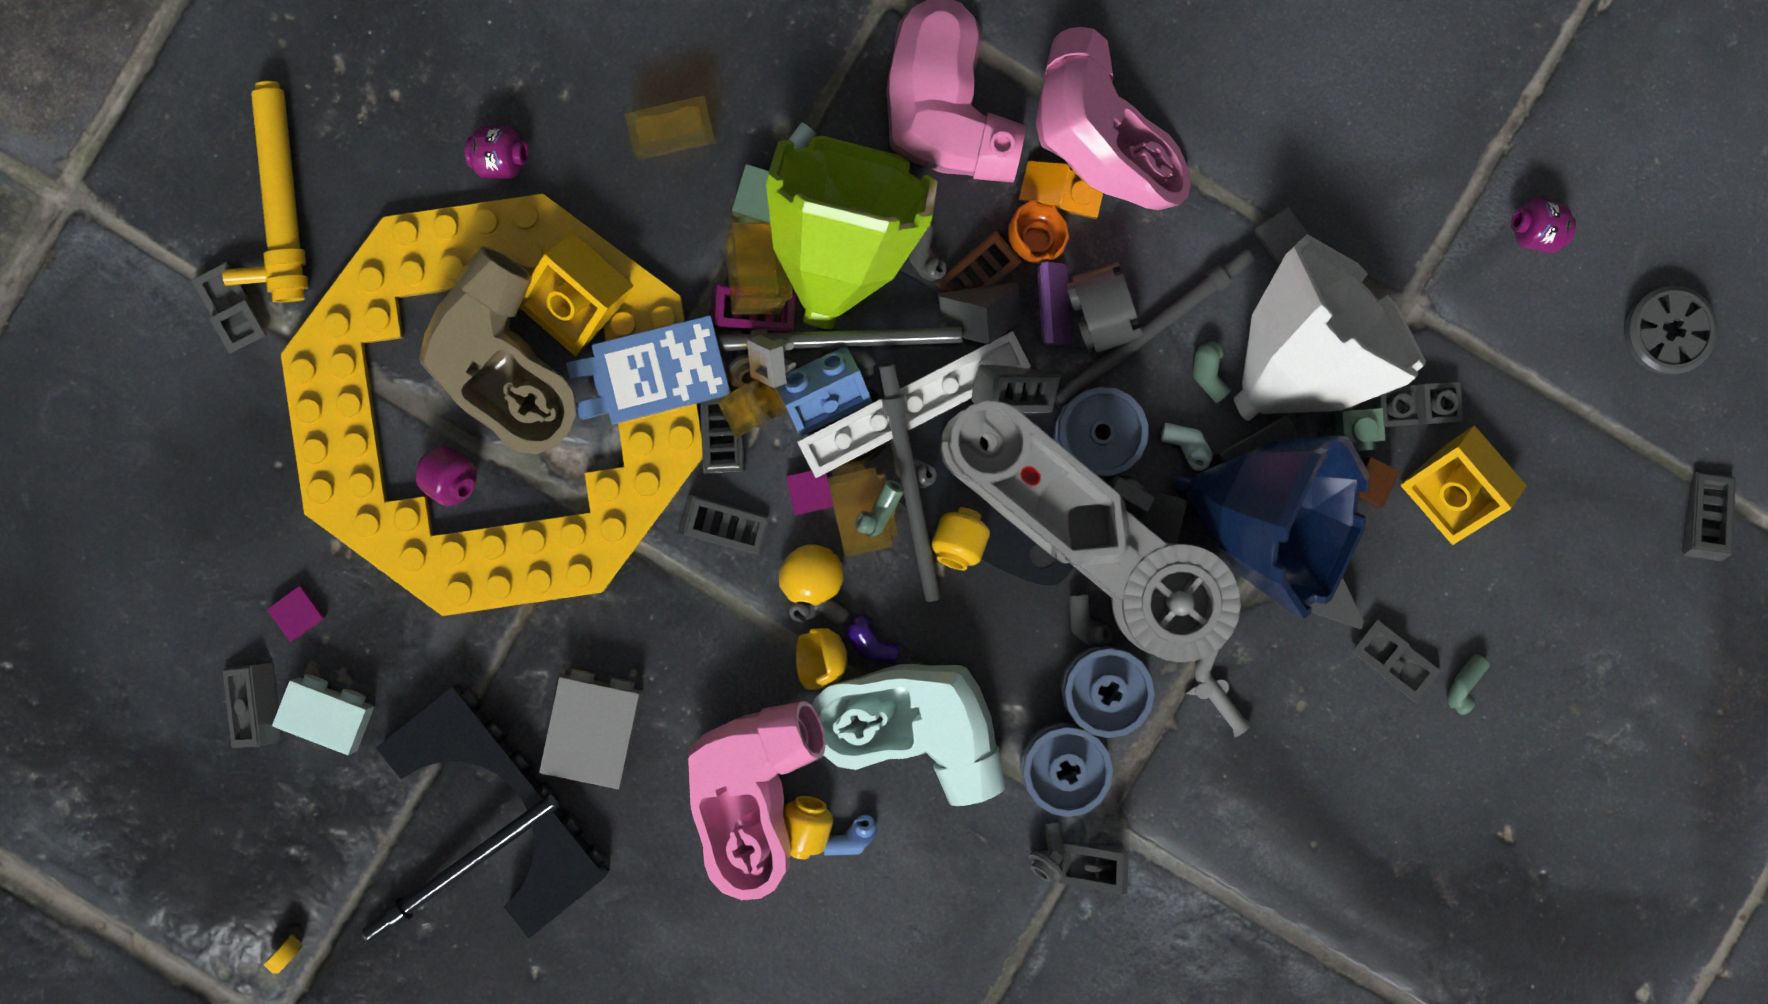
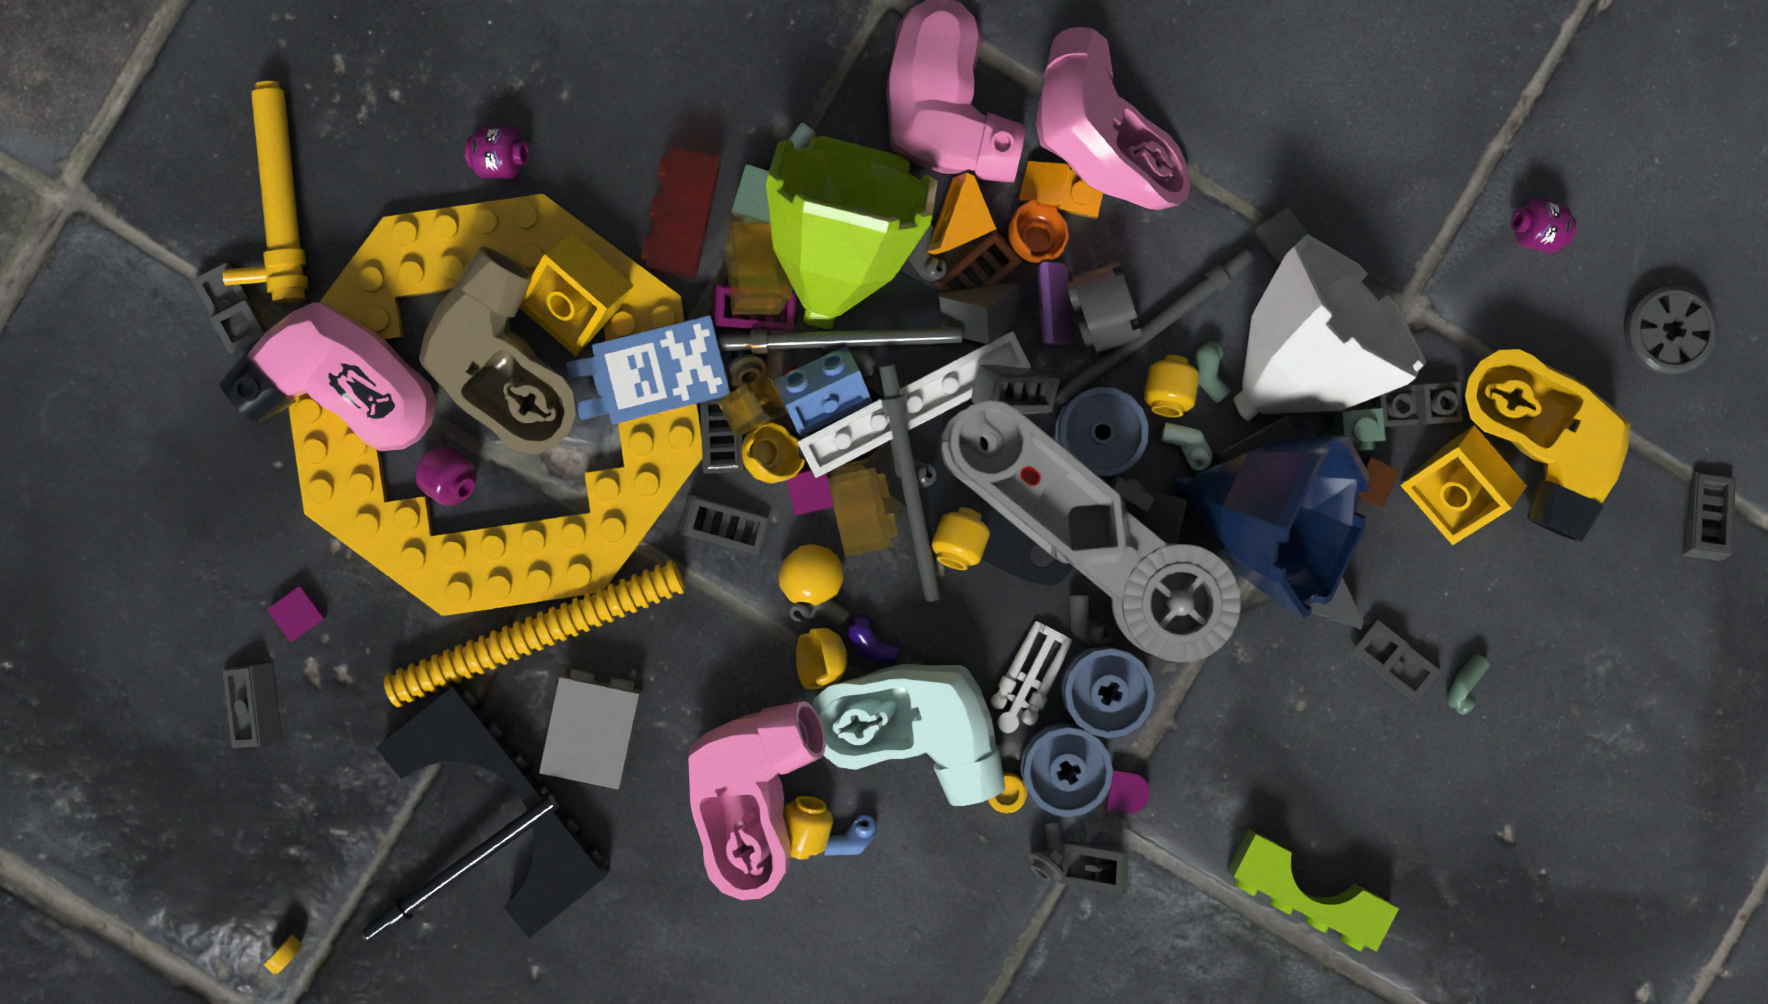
(323, 714): light aqua brick -> none
(341, 369): none -> bright pink piece
(533, 634): none -> yellow piece
(670, 128): clear yellow brick -> none
(681, 212): none -> clear red brick
(768, 360): light grey tile -> none
(771, 453): none -> yellow hair
(875, 521): sand green arm -> none
(961, 217): none -> light orange slope
(1008, 721): none -> white piece
(1012, 797): none -> yellow tile
(1127, 792): none -> magenta tile
(1171, 386): none -> yellow head
(1216, 692): light grey piece -> none
(1355, 912): none -> lime arch
(1556, 424): none -> yellow piece

